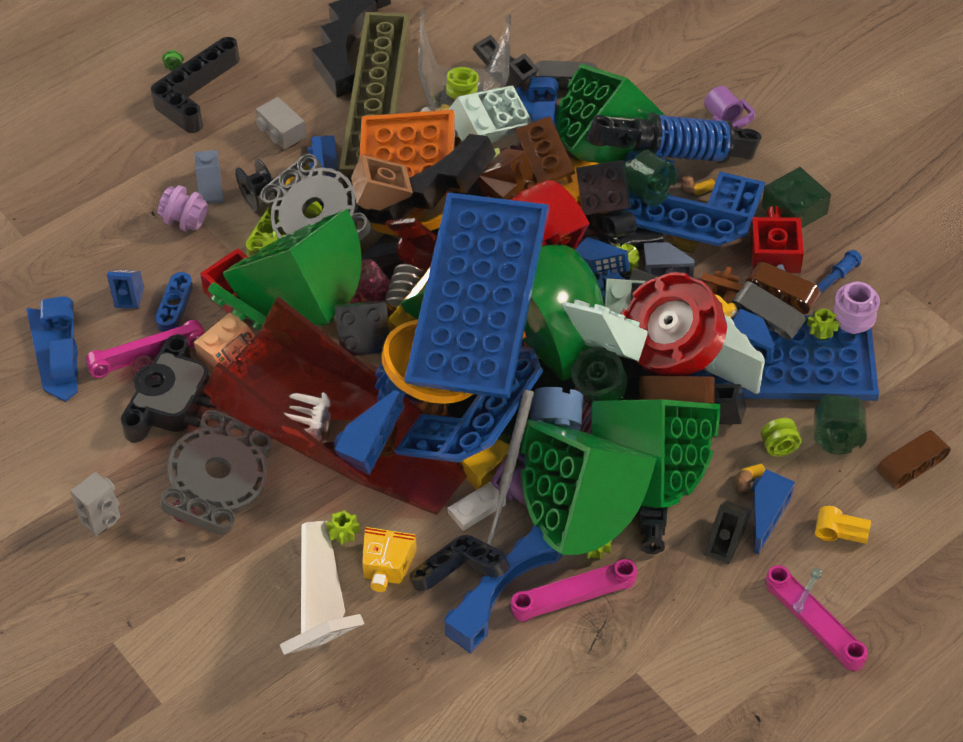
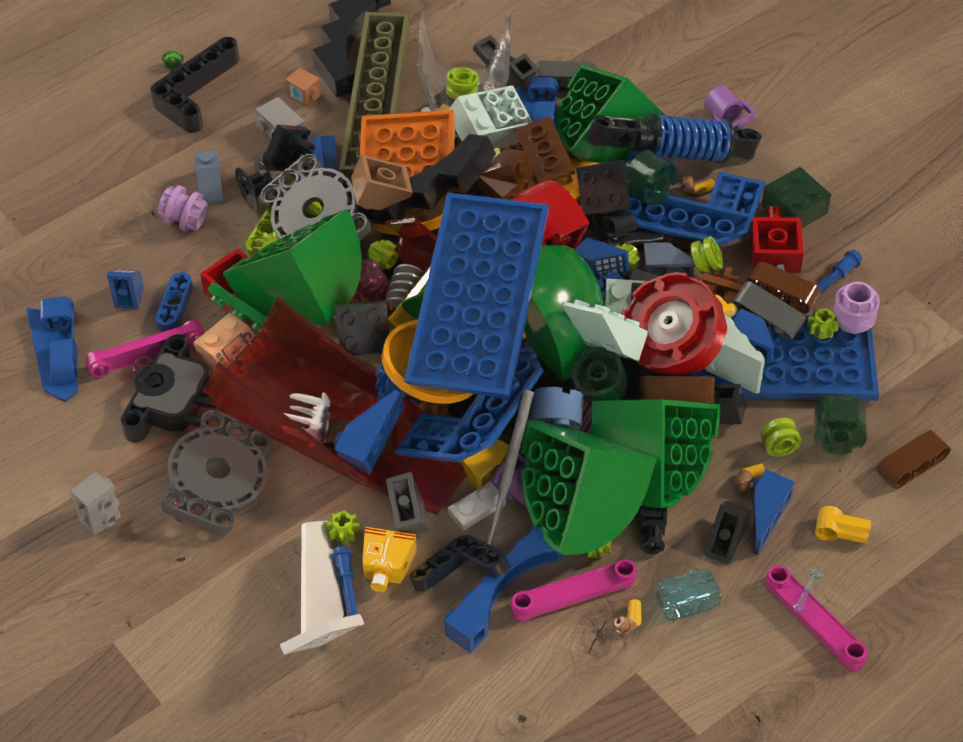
(286, 147): none -> black plate
(303, 87): none -> nougat brick
(342, 558): none -> blue pin
(383, 254): none -> lime gear
(407, 504): none -> dark grey slope
(631, 621): none -> arm
(688, 594): none -> clear light blue brick
(706, 255): none -> lime wheel

